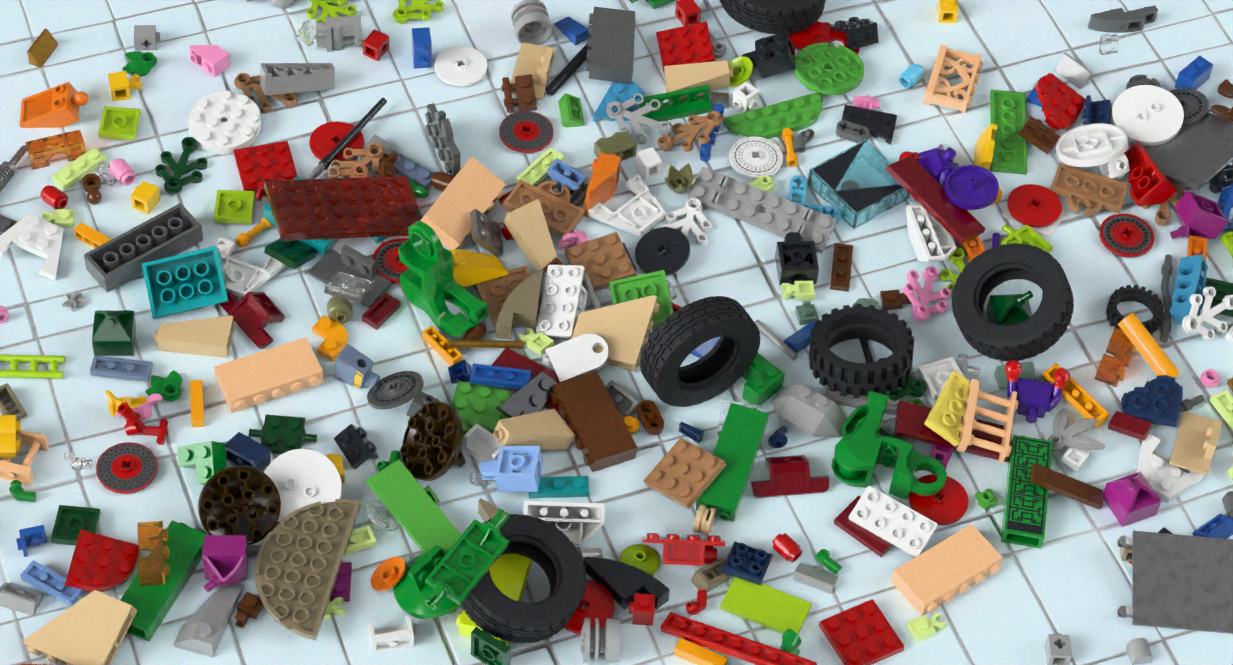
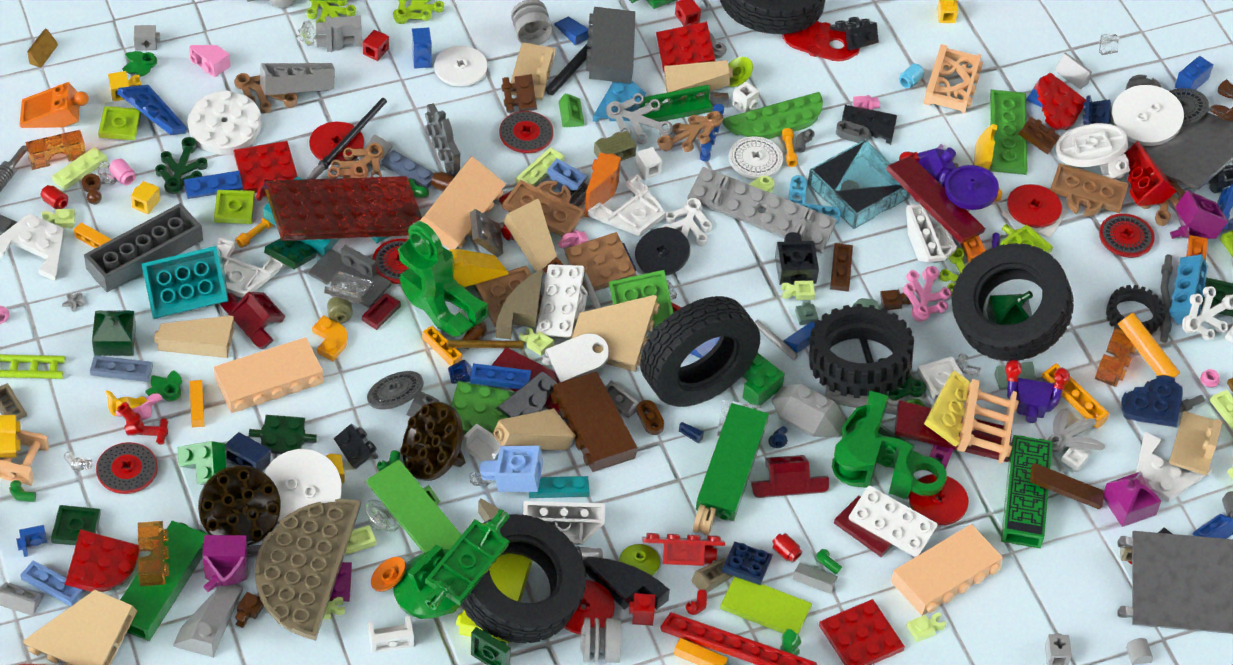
(153, 107): none -> blue wing
(210, 184): none -> blue plate
(355, 368): sand blue torso -> none
(386, 166): reddish brown plate -> none
(631, 423): light orange plate -> none
(680, 180): olive piece -> none
(684, 473): medium nougat plate -> none
(773, 54): black brick -> none
(846, 66): bright green plate -> none
(986, 503): bright green plate -> none
(1122, 22): dark grey slope -> none
(1130, 425): dark red tile -> none

